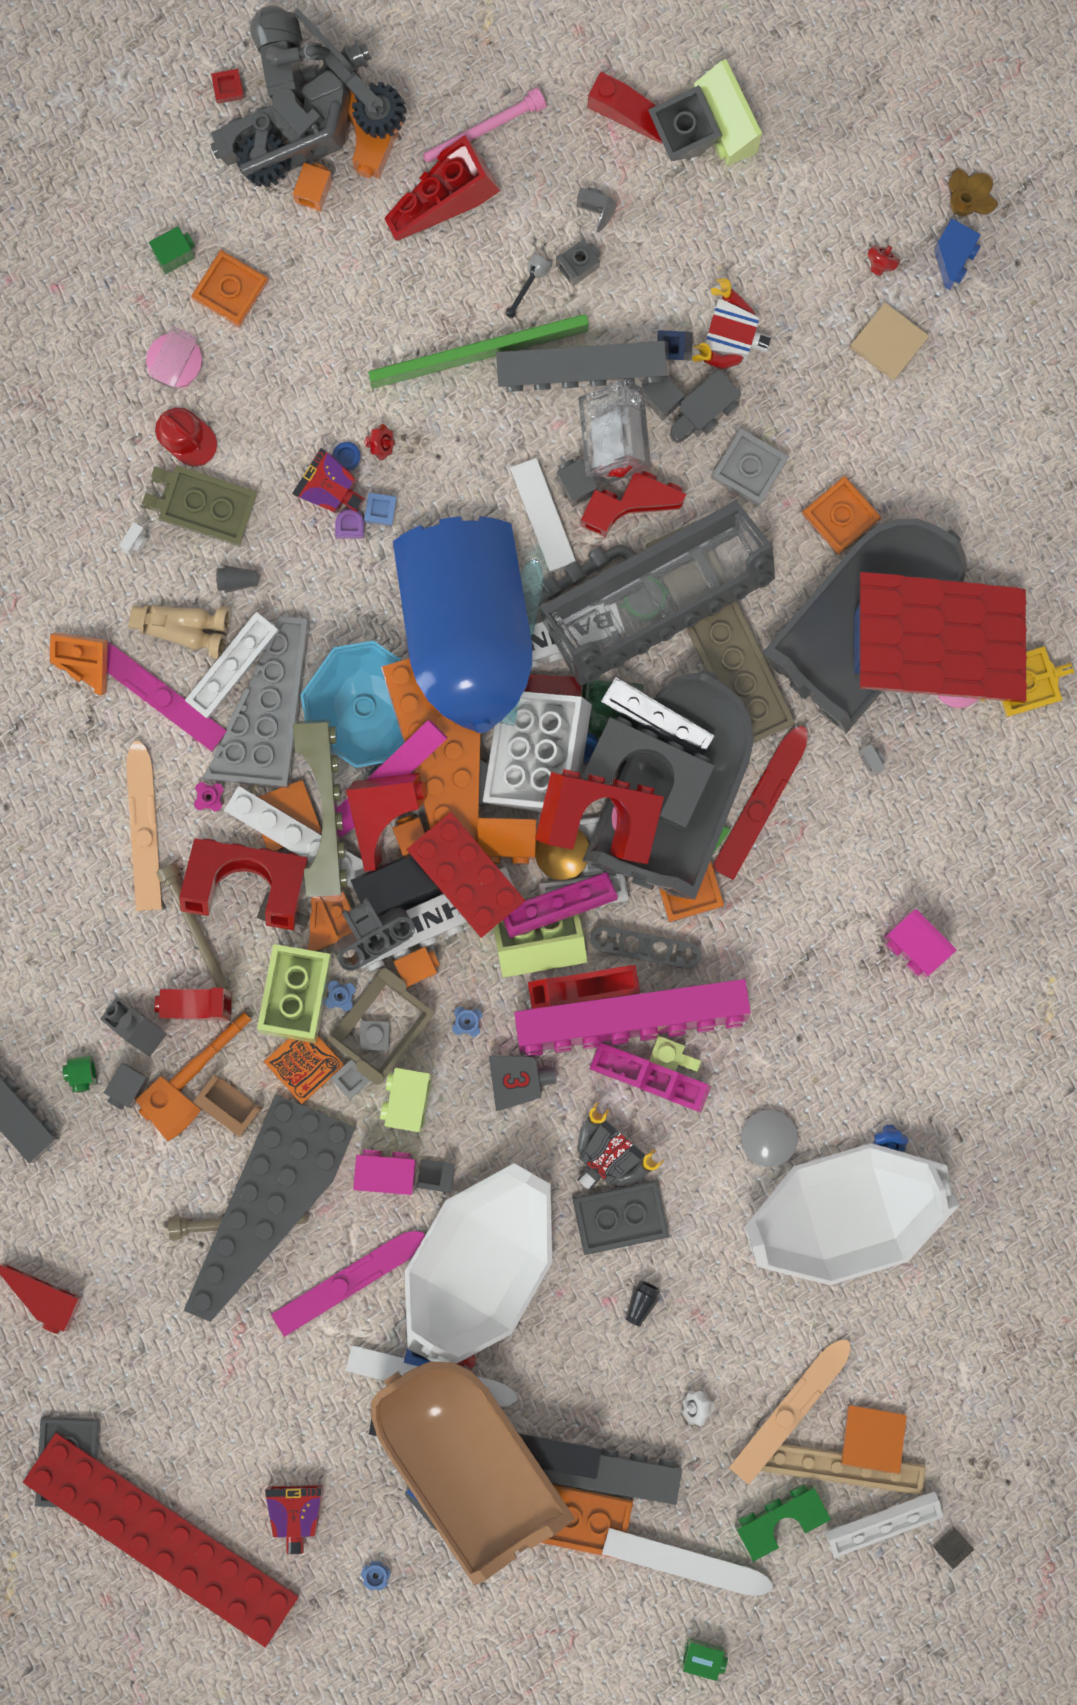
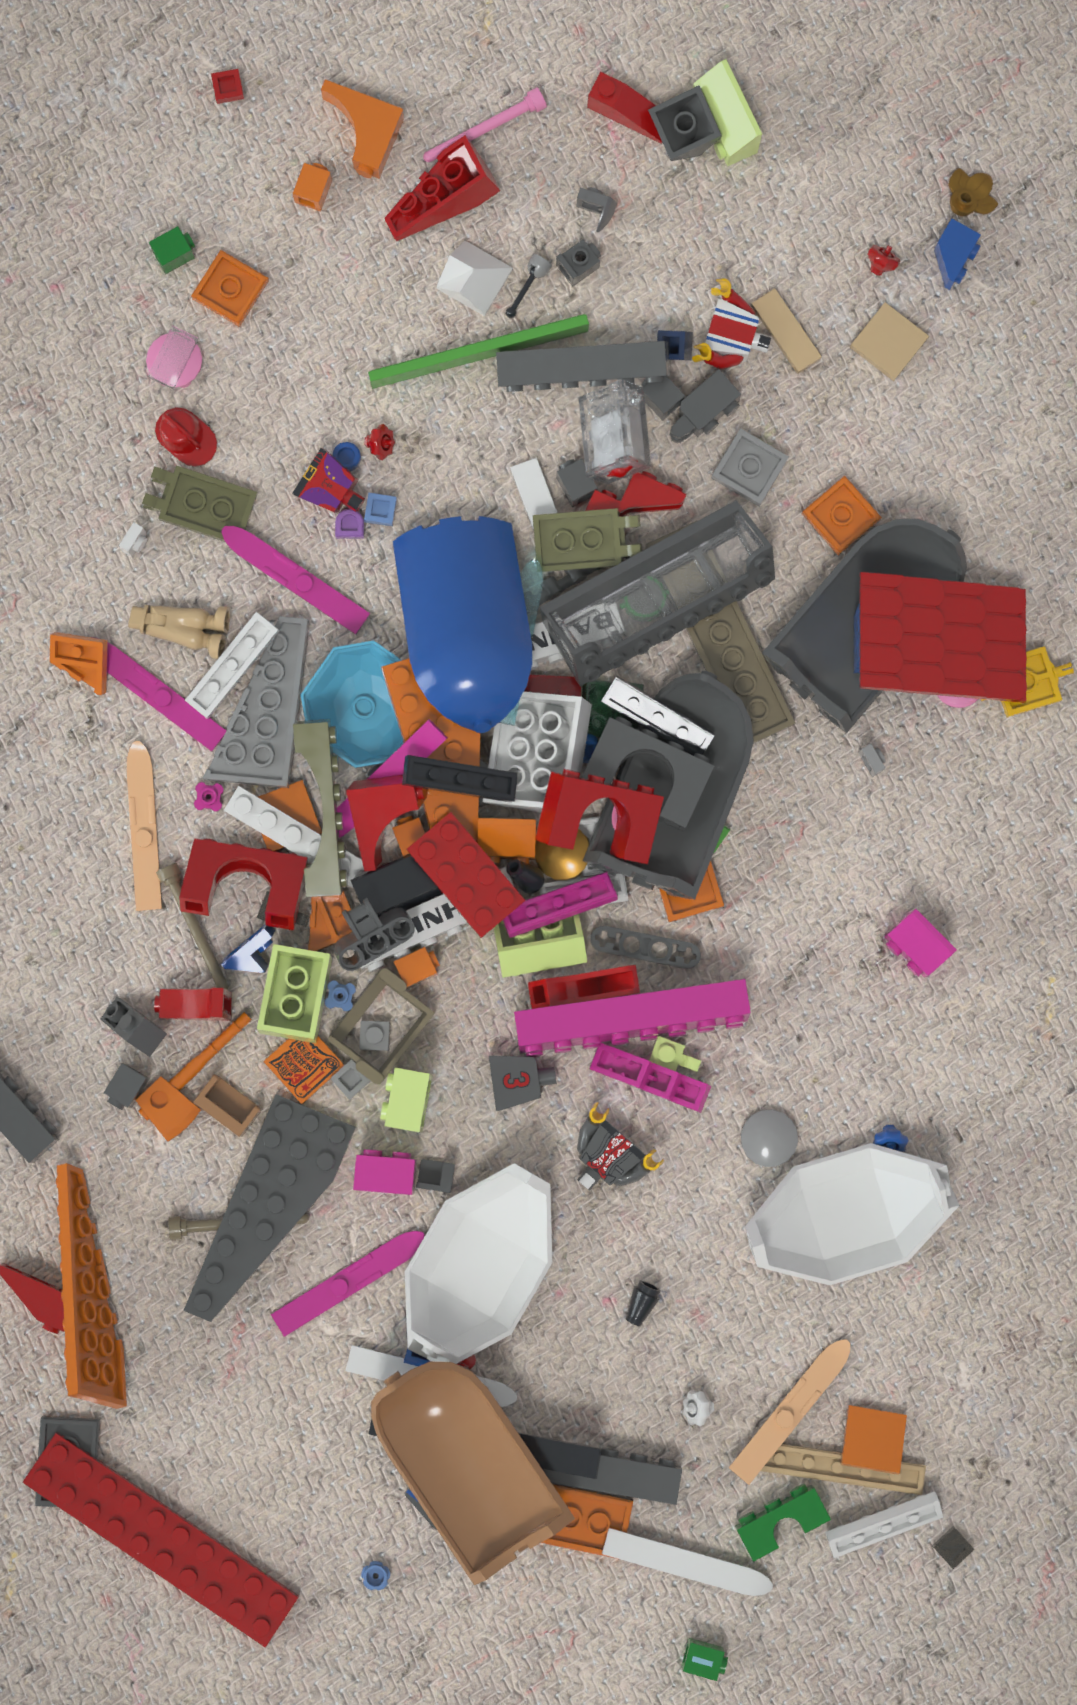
(80, 1073): green plate -> none
(91, 1351): none -> orange wing
(235, 578): dark grey cone -> none
(245, 955): none -> slope
(294, 1513): torso -> none
(295, 578): none -> dark pink piece
(308, 114): dark grey piece -> none
(459, 778): none -> black tile
(472, 1028): medium blue plate -> none
(473, 277): none -> white slope
(526, 876): none -> black cone
(583, 539): none -> olive tile
(620, 1217): dark grey tile -> none
(761, 803): red piece -> none
(786, 331): none -> tan tile

